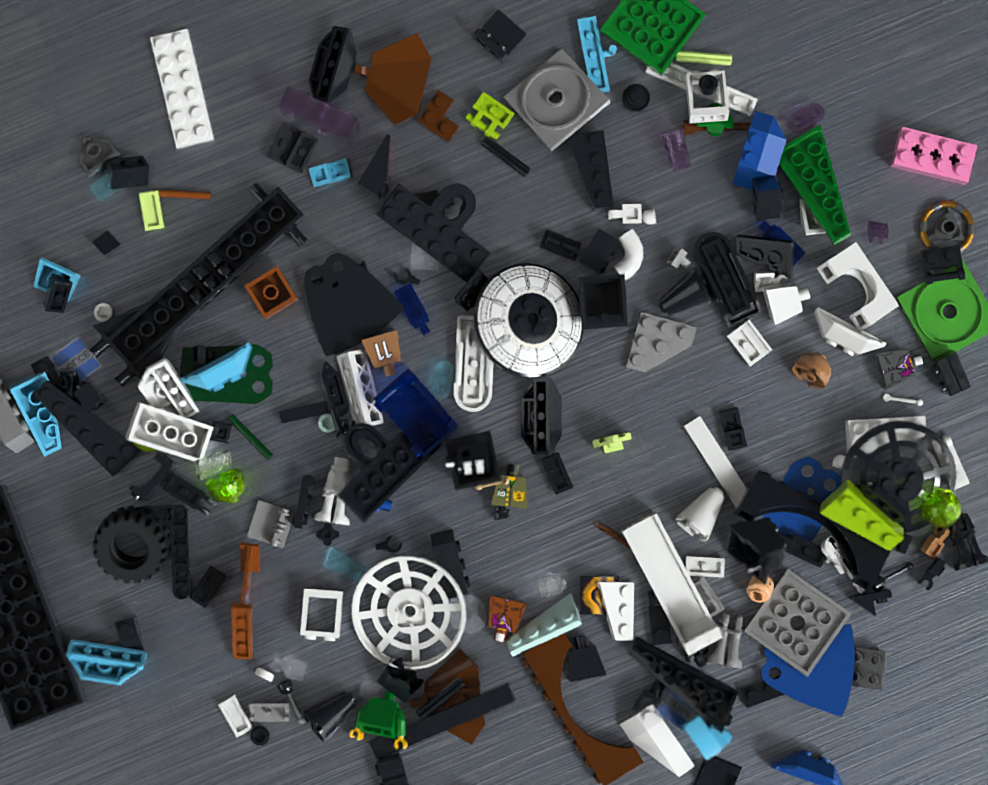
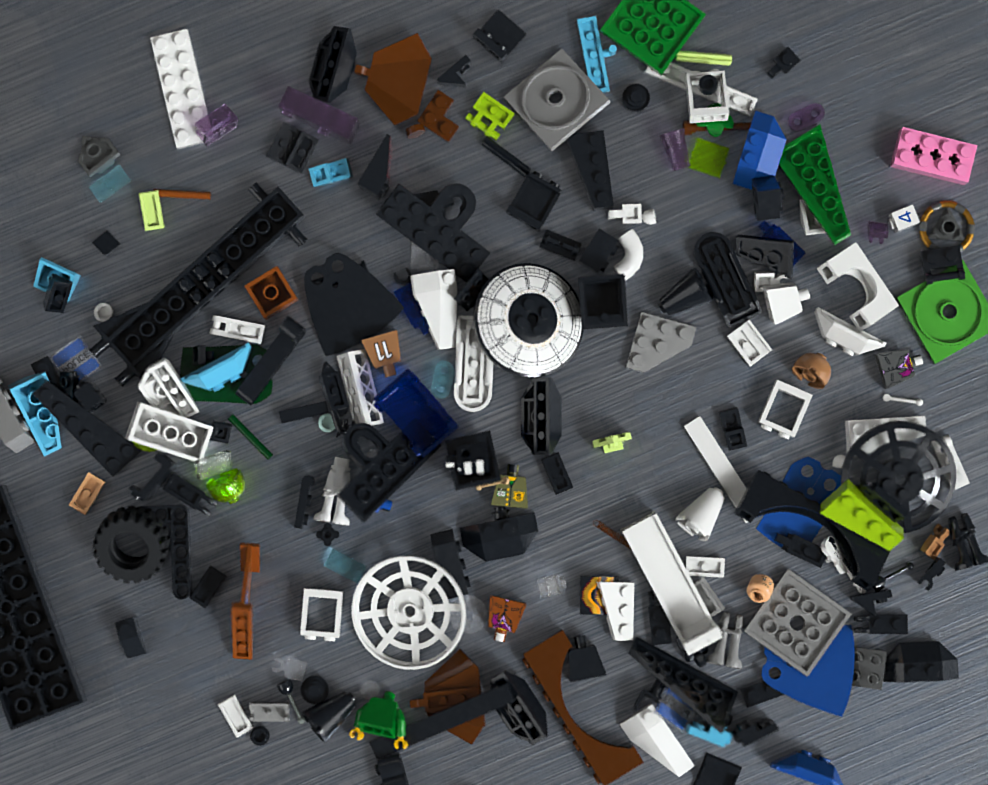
(87, 493): none -> light nougat plate
(104, 662): medium azure wedge -> none
(128, 172): black panel -> none
(216, 125): none -> clear purple hinge
(238, 329): none -> white plate
(264, 674): white tile -> none
(270, 524): light grey hinge -> none
(290, 335): none -> black beam
(314, 689): none -> black plate
(384, 545): black piece -> none
(403, 680): black piece -> none
(415, 131): none -> reddish brown tile
(436, 298): none -> white wedge
(441, 697): black axle -> none
(451, 76): none -> black slope
(500, 537): none -> black wedge
(524, 716): none -> black wedge
(534, 200): none -> black panel
(551, 623): light aqua wing -> none
(678, 259): light grey tile -> none
(702, 737): medium azure slope -> none
(708, 158): none -> clear neon green piece
(748, 733): none -> black plate
(756, 546): black piece -> none
(784, 62): none -> black plate
(790, 390): none -> white window
(883, 624): none -> black hinge
(903, 218): none -> white brick
(903, 546): black plate -> none
(920, 663): none -> black wedge
(941, 508): clear neon green cylinder -> none
(950, 373): black brick -> none

